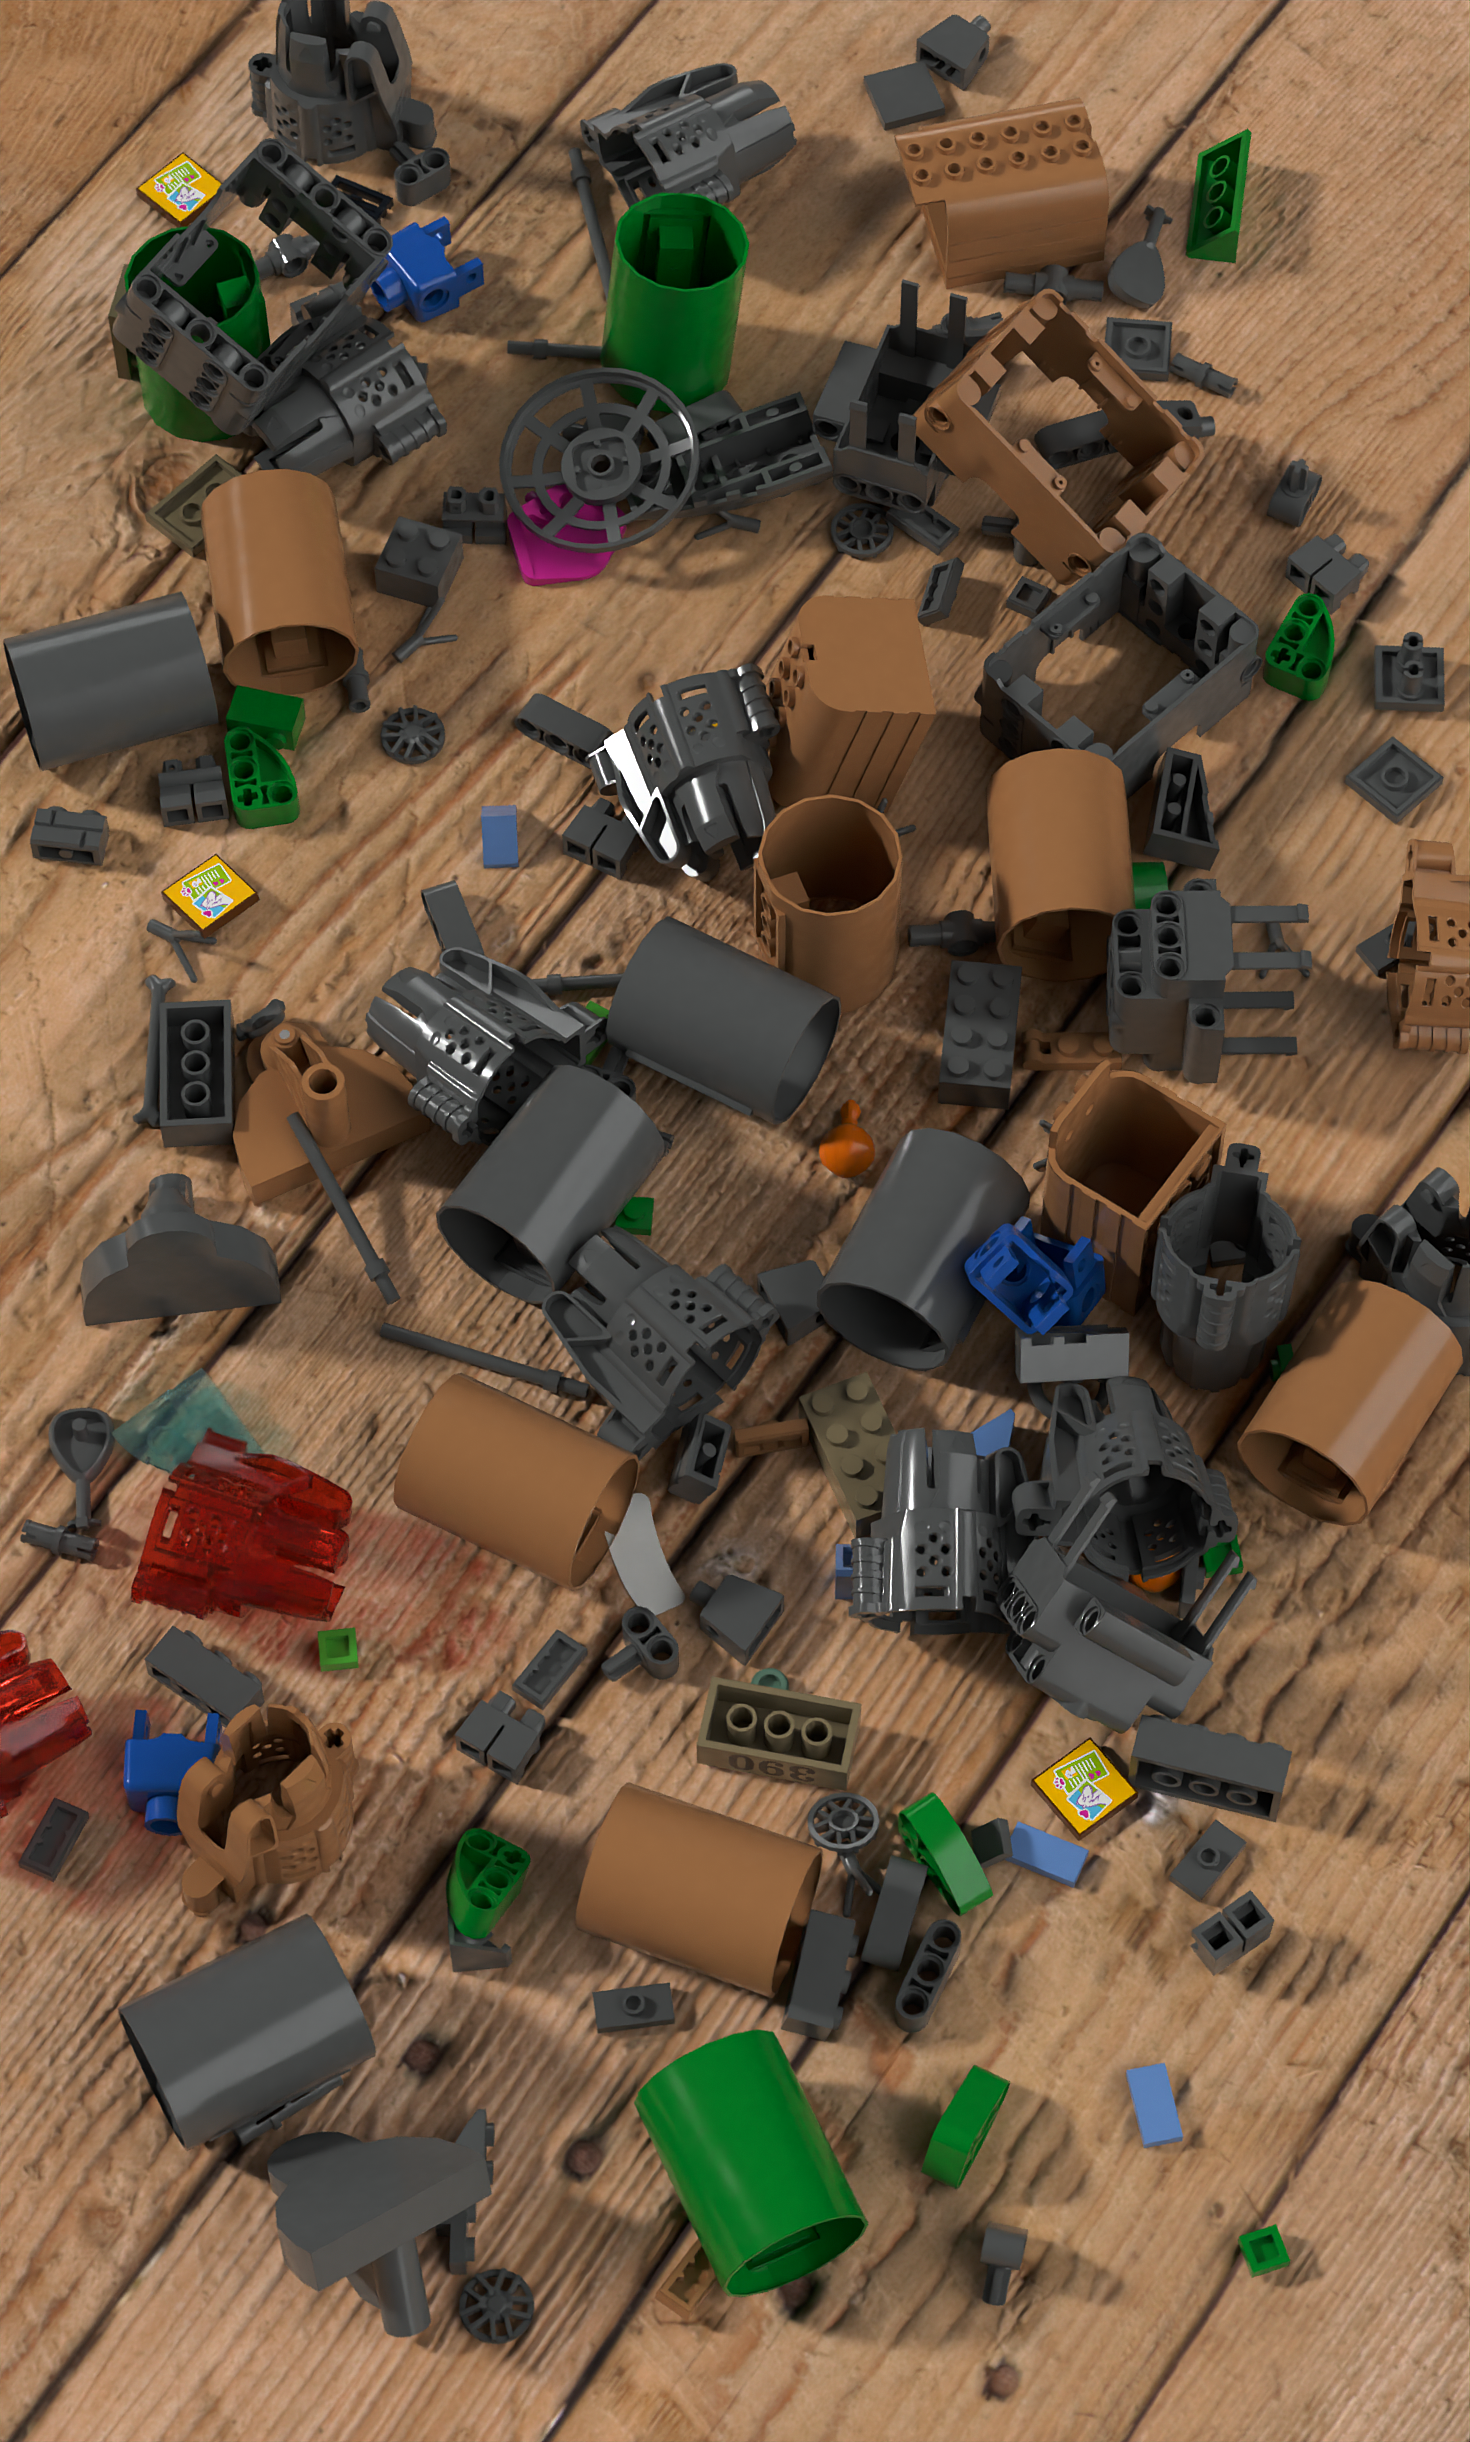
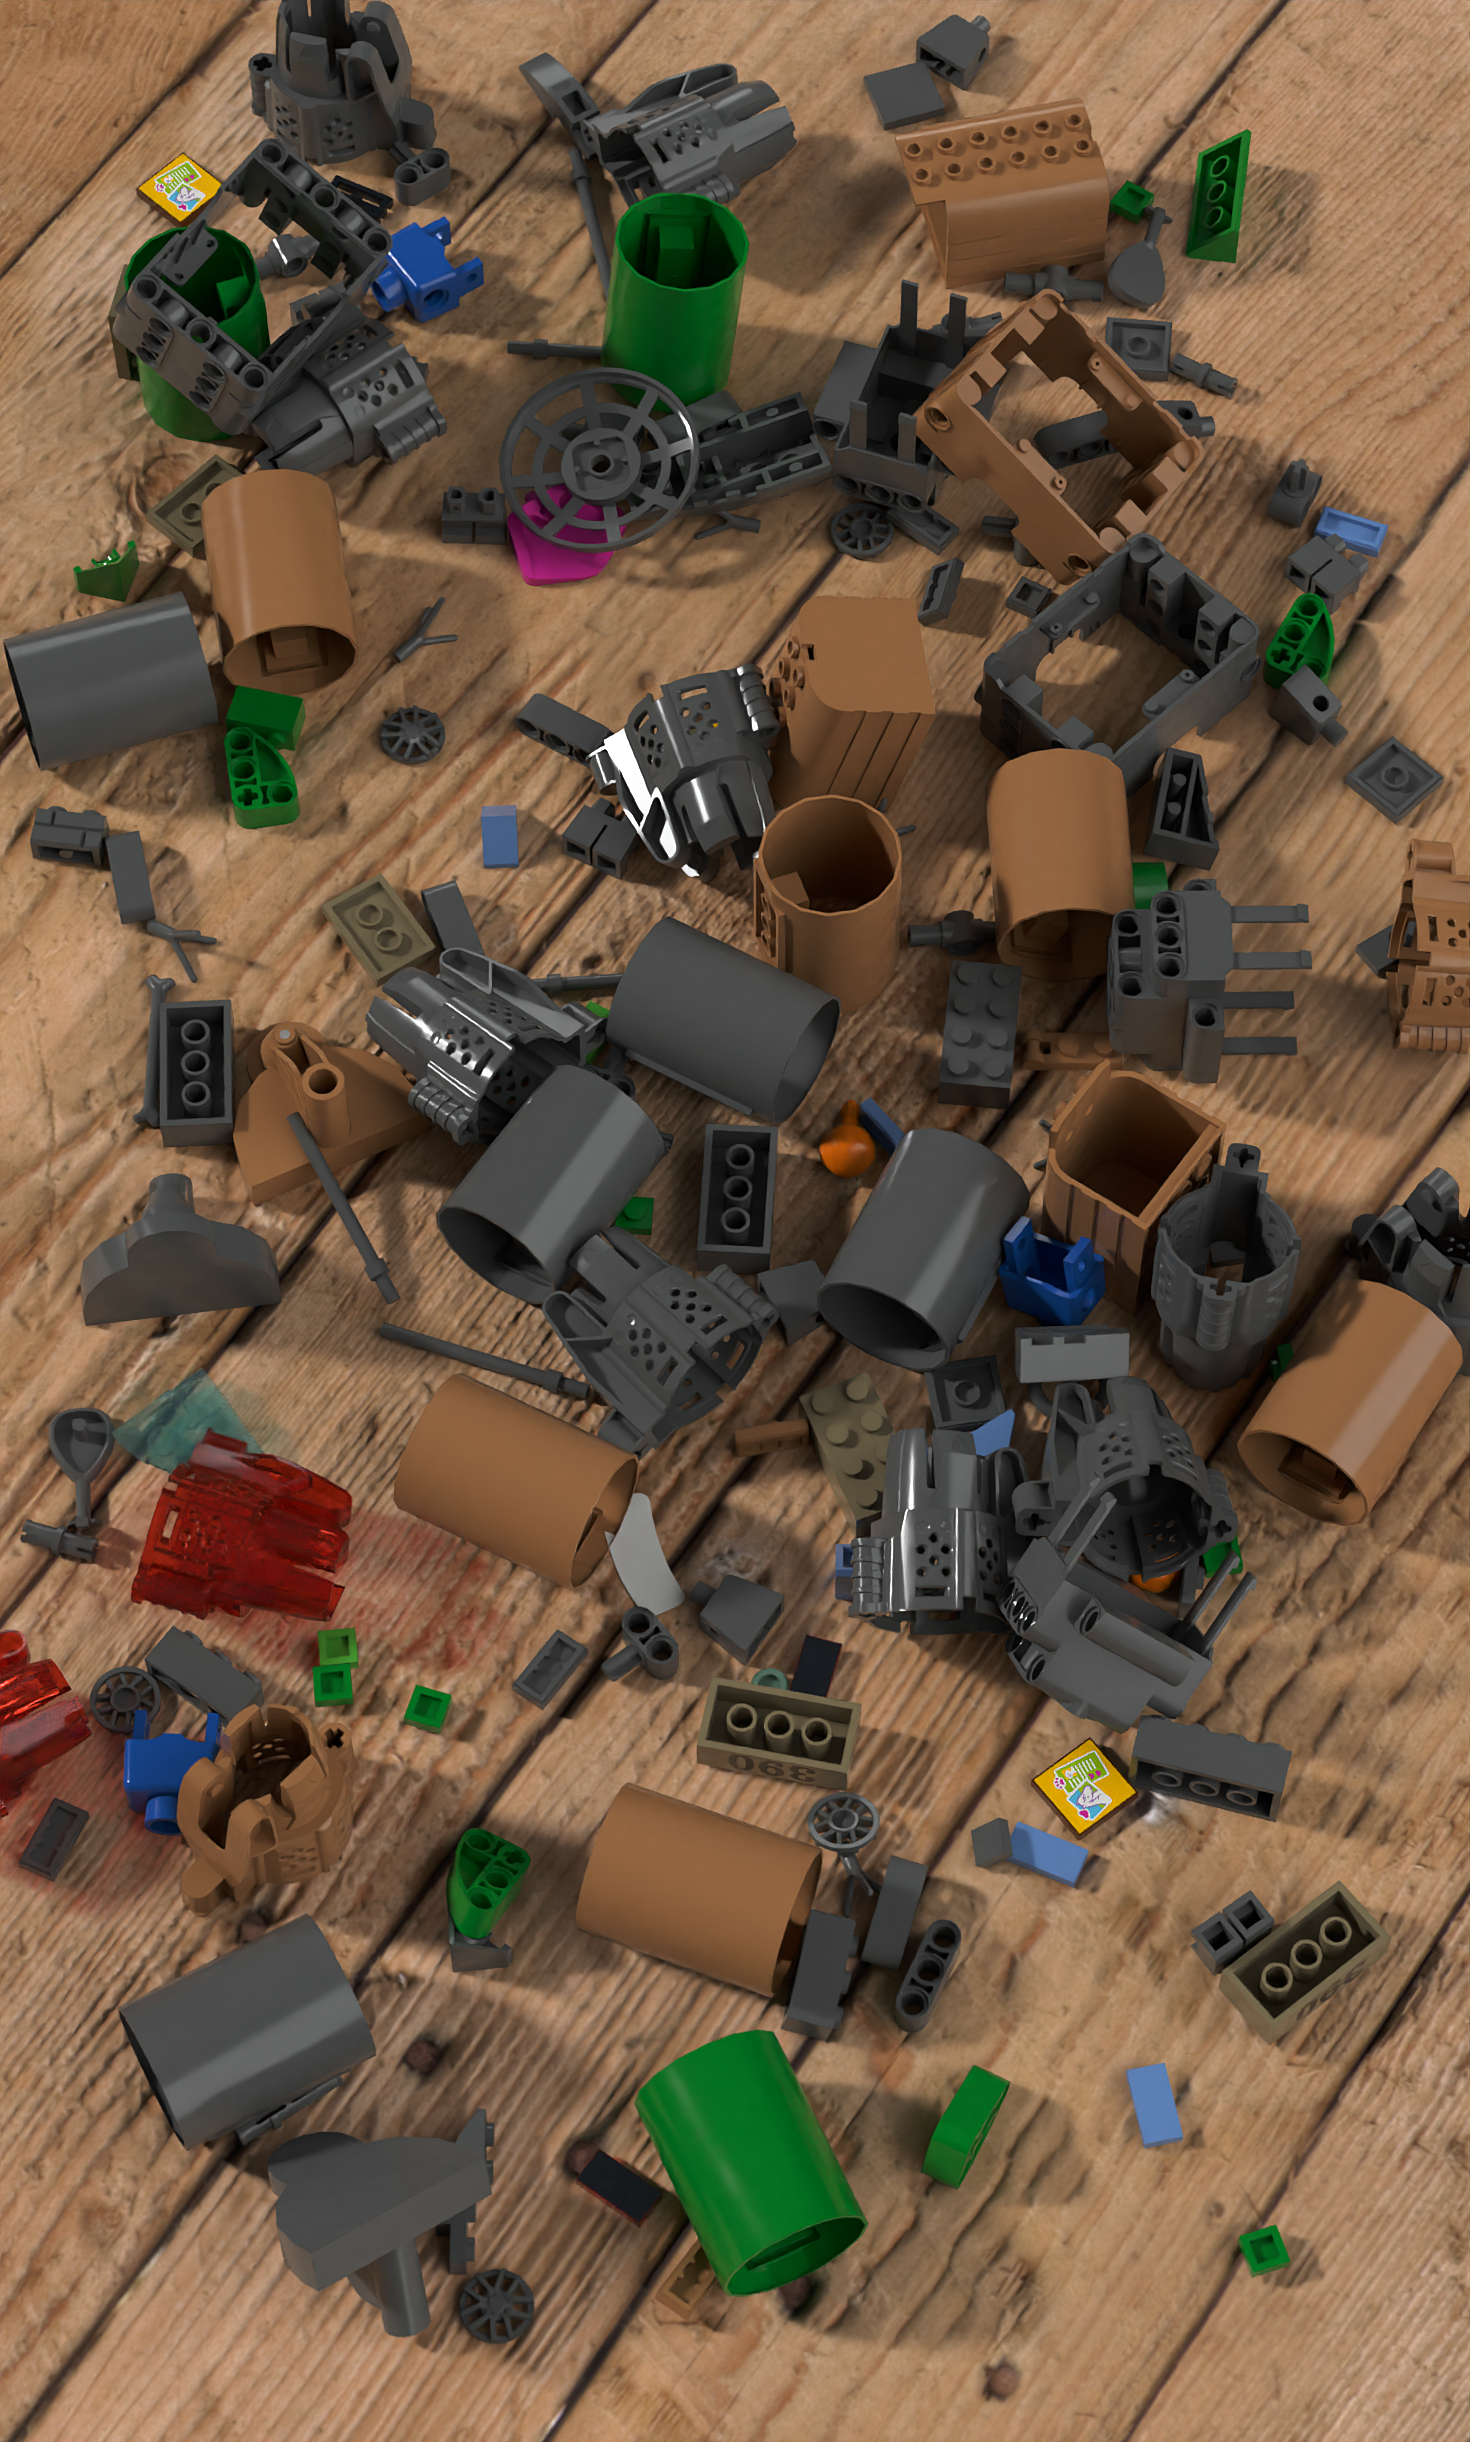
(109, 577): none -> green slope
(124, 1698): none -> dark grey wheel
(130, 877): none -> dark grey beam
(181, 785): dark grey hips -> none
(210, 896): tile -> none
(262, 1022): dark grey piece -> none
(332, 1685): none -> green plate
(356, 684): dark grey pin -> none
(379, 929): none -> dark tan plate
(418, 562): dark grey brick -> none
(428, 1709): none -> green plate
(498, 1739): dark grey hips -> none
(561, 96): none -> dark grey slope
(619, 2188): none -> black tile
(633, 2007): dark grey plate -> none
(699, 1458): dark grey brick -> none
(737, 1198): none -> dark grey brick
(816, 1666): none -> black tile
(880, 1126): none -> medium blue tile
(940, 1844): green beam -> none
(965, 1393): none -> dark grey tile
(1002, 2252): dark grey beam -> none
(1032, 1297): blue piece -> none
(1131, 201): none -> green plate
(1207, 1861): dark grey plate -> none
(1277, 942): dark grey plant -> none
(1304, 1962): none -> dark tan brick
(1308, 708): none -> dark grey torso
(1357, 532): none -> medium blue tile
(1409, 676): dark grey plate -> none

